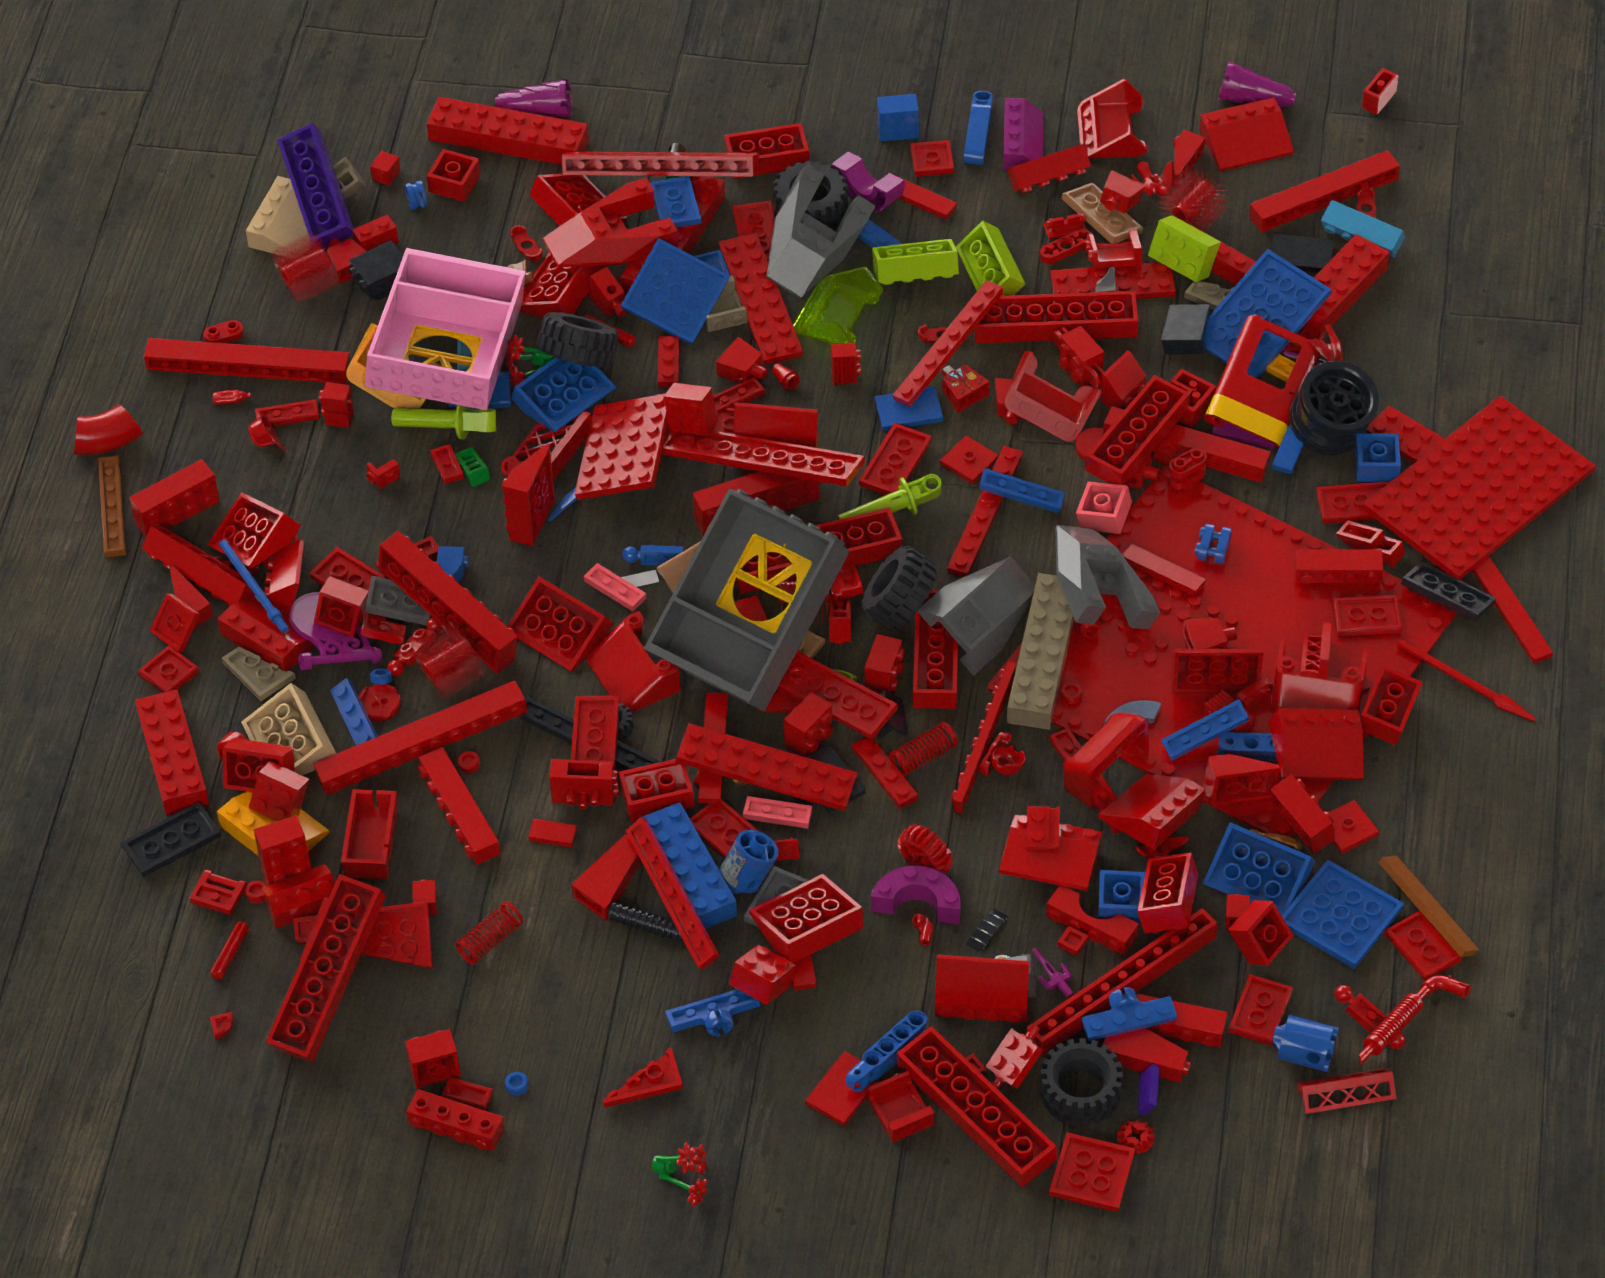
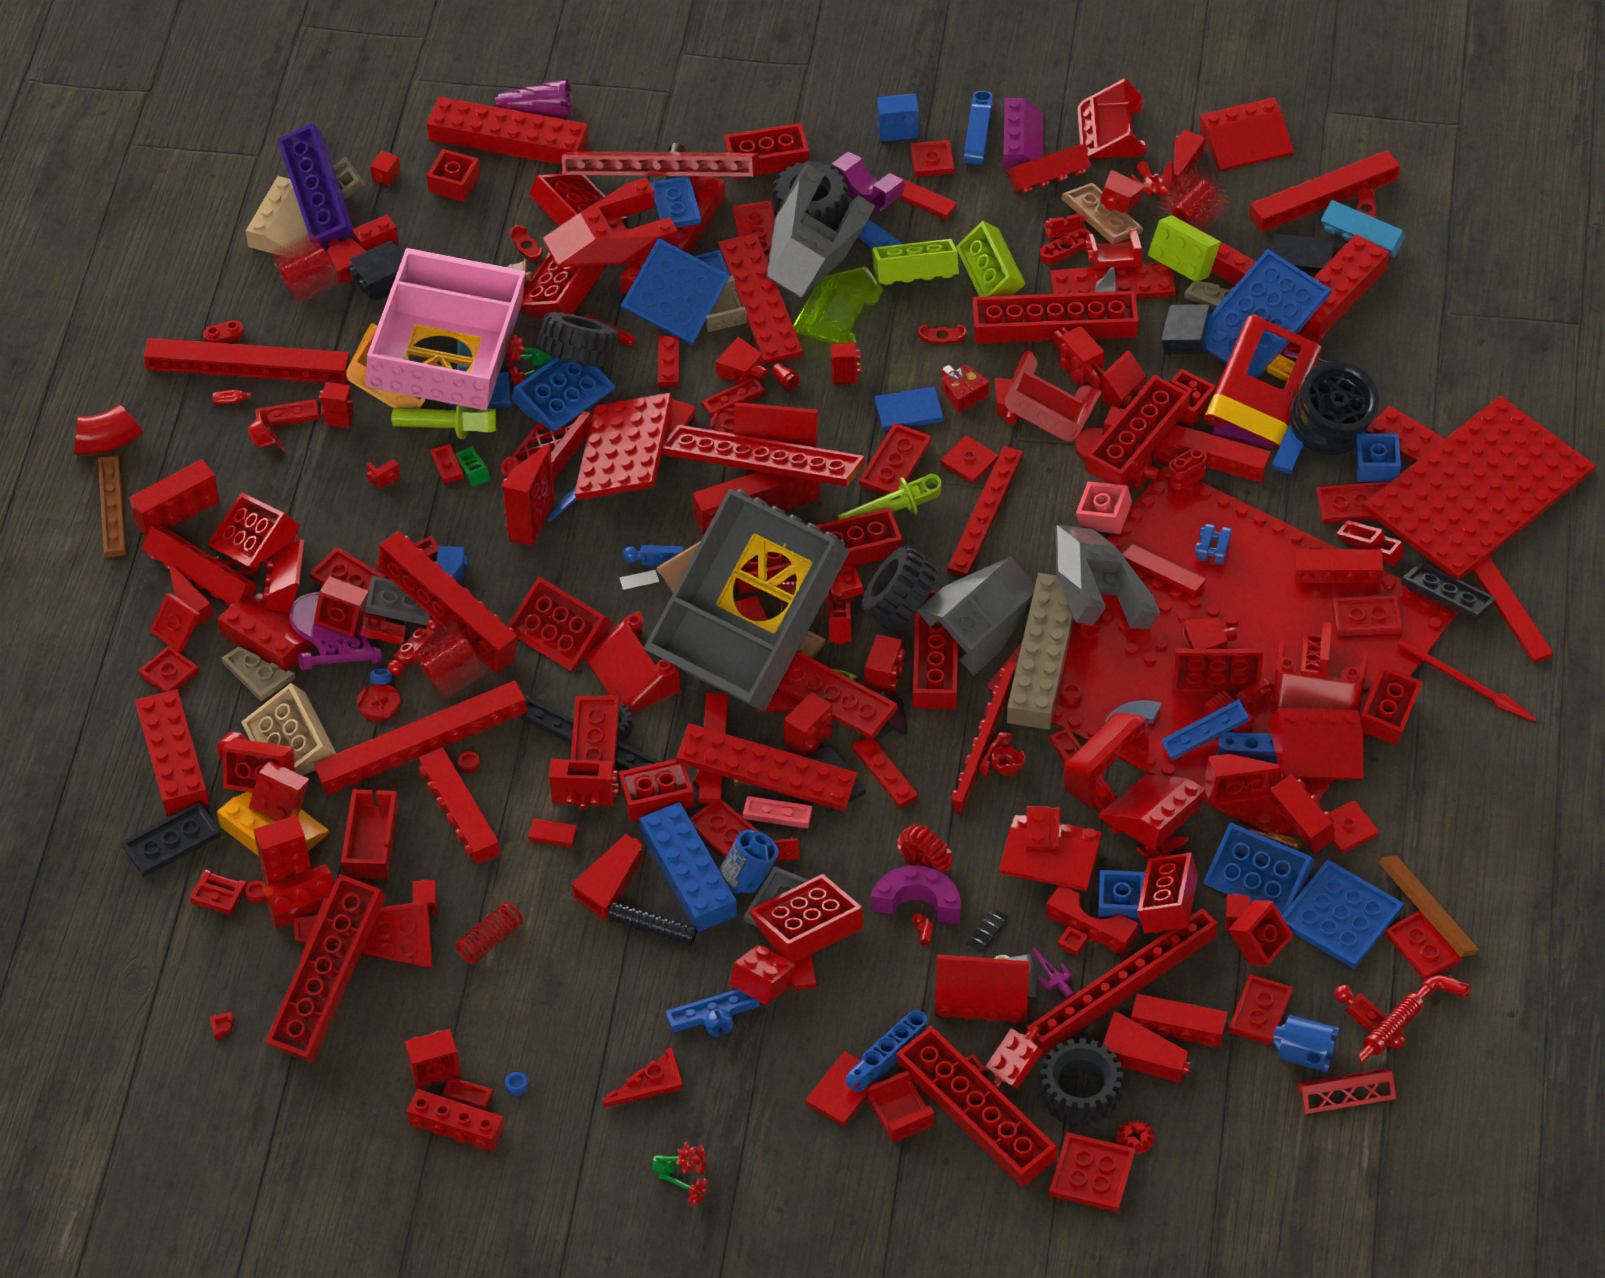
(229, 950): red axle -> none
(272, 612): blue bar -> none
(353, 712): blue plate -> none
(416, 195): blue wheel -> none
(606, 293): red torso -> none
(615, 587): coral plate -> none
(672, 893): red plate -> none
(690, 409): red brick -> none
(903, 761): red piece -> none
(948, 343): red plate -> none
(1021, 490): blue plate -> none
(1128, 1015): blue plate -> none
(1148, 1089): dark purple tile -> none
(1244, 86): magenta cone -> none
(1333, 351): red animal -> none
(1379, 91): red brick -> none

